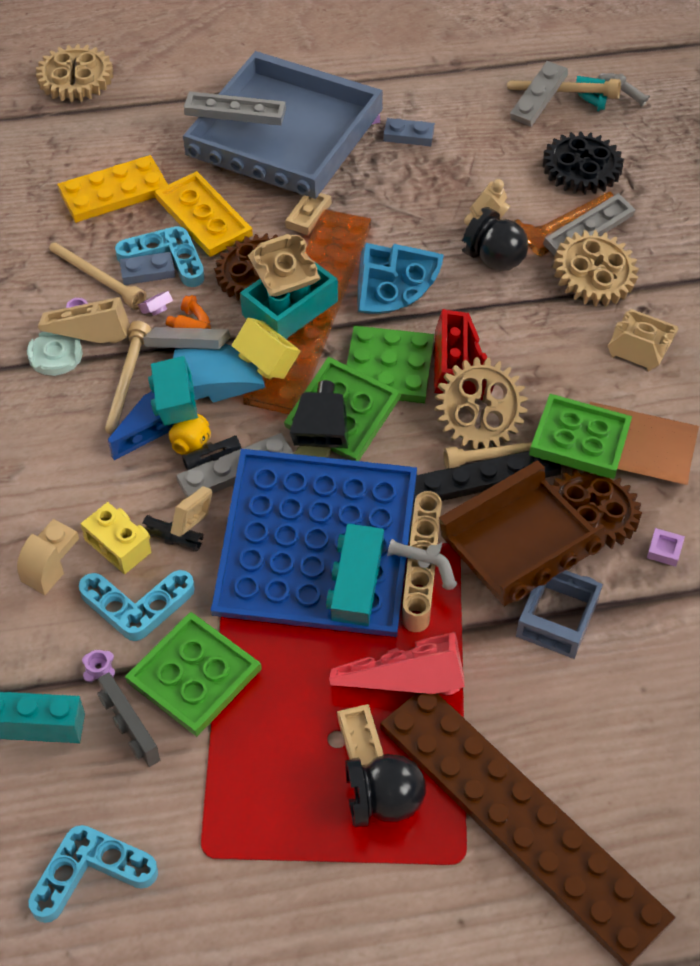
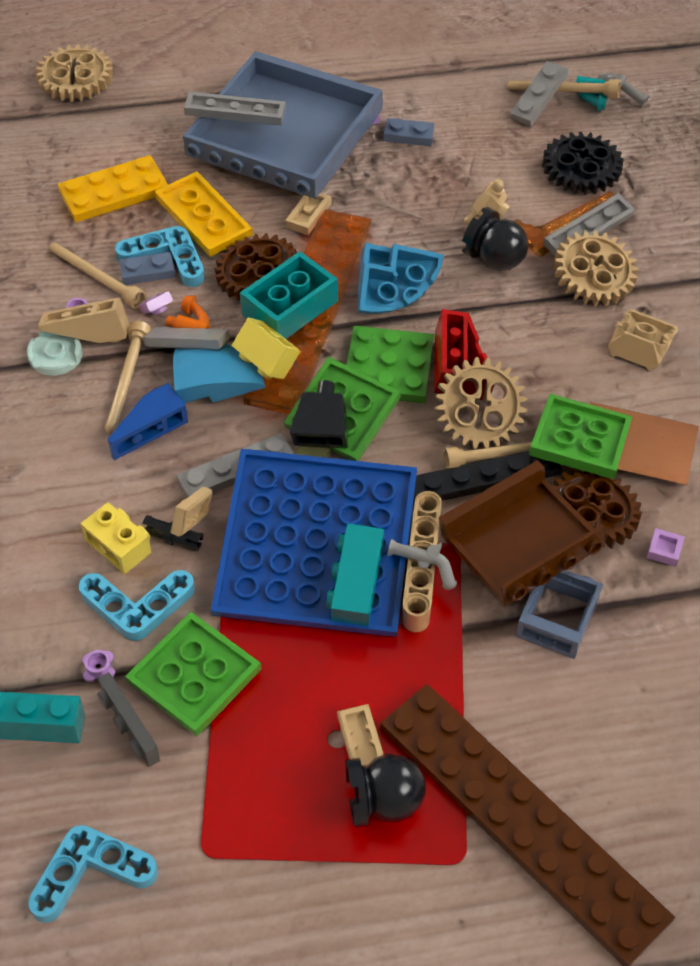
(41, 555): tan brick -> none
(173, 391): teal brick -> none
(189, 435): yellow head -> none
(194, 458): black pin -> none
(284, 264): tan slope -> none
(428, 669): coral wedge -> none

